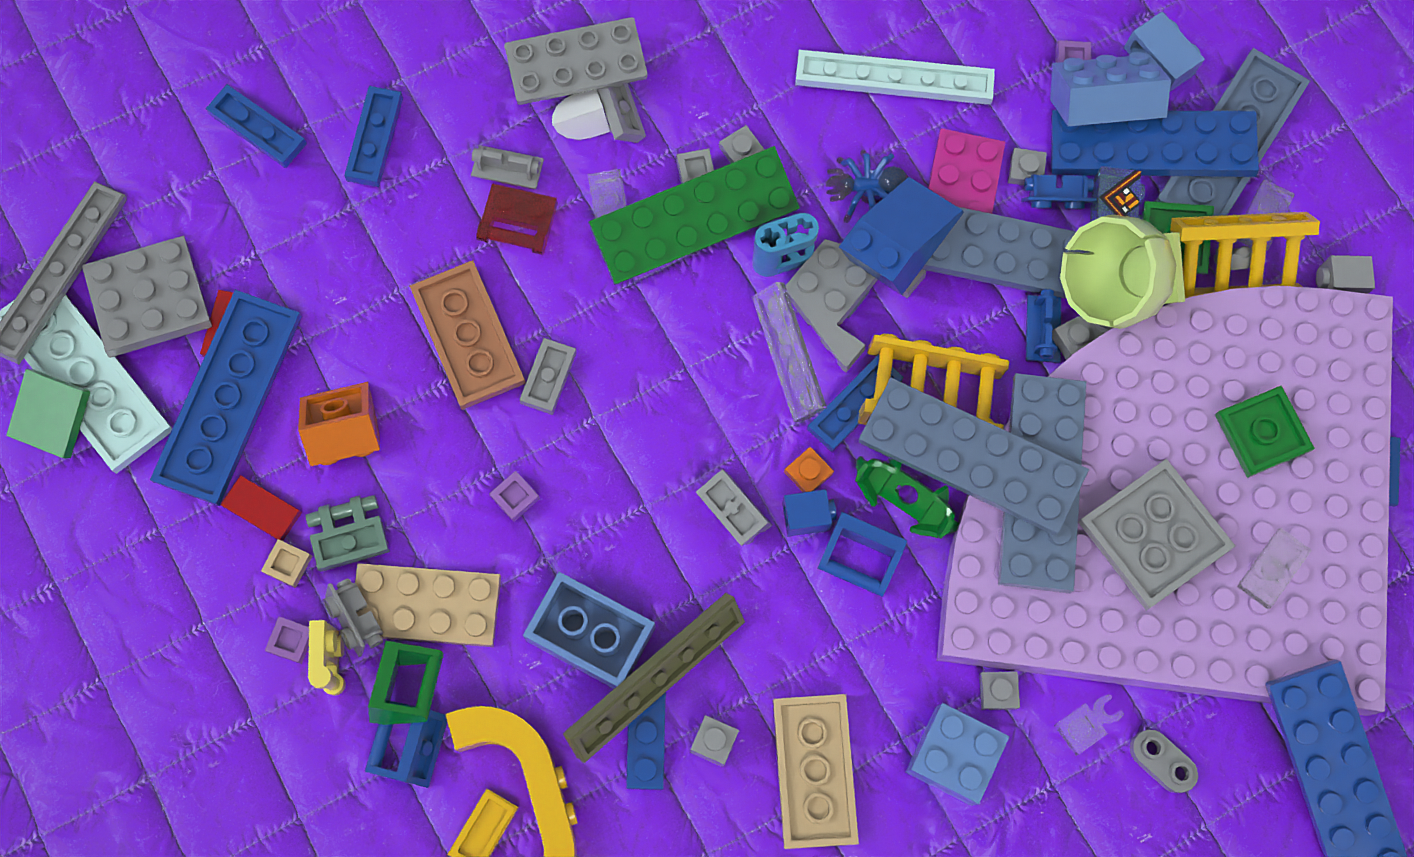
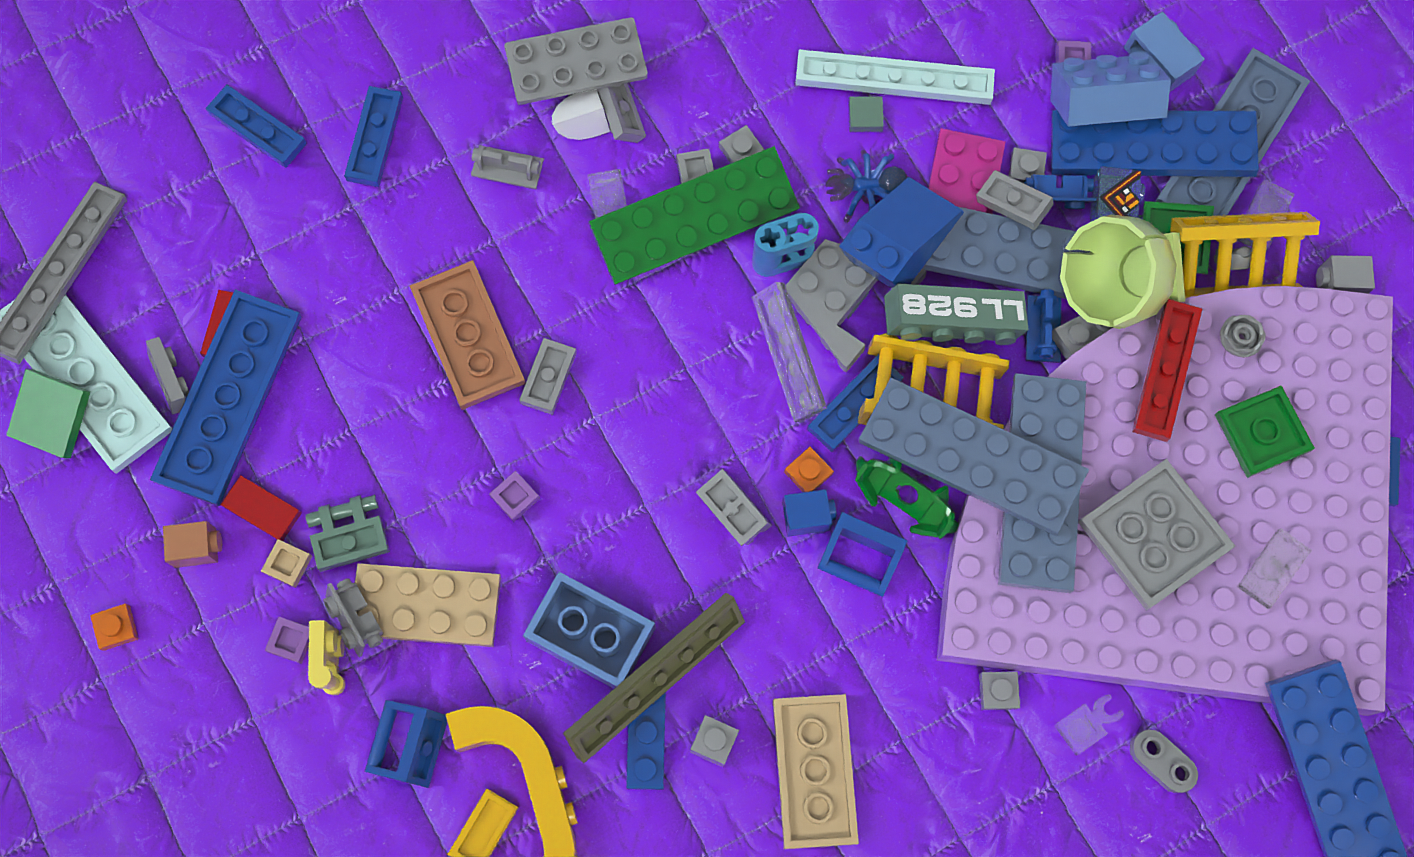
(114, 627): none -> orange plate
(146, 296): light grey plate -> none
(163, 361): none -> light grey plate
(191, 544): none -> nougat brick
(338, 424): orange slope -> none
(392, 658): green tile -> none
(521, 210): clear red plate -> none
(866, 114): none -> sand green tile
(955, 313): none -> sand green brick
(957, 754): medium blue brick -> none
(1014, 200): none -> light grey plate
(1167, 370): none -> red plate
(1248, 327): none -> light grey plate

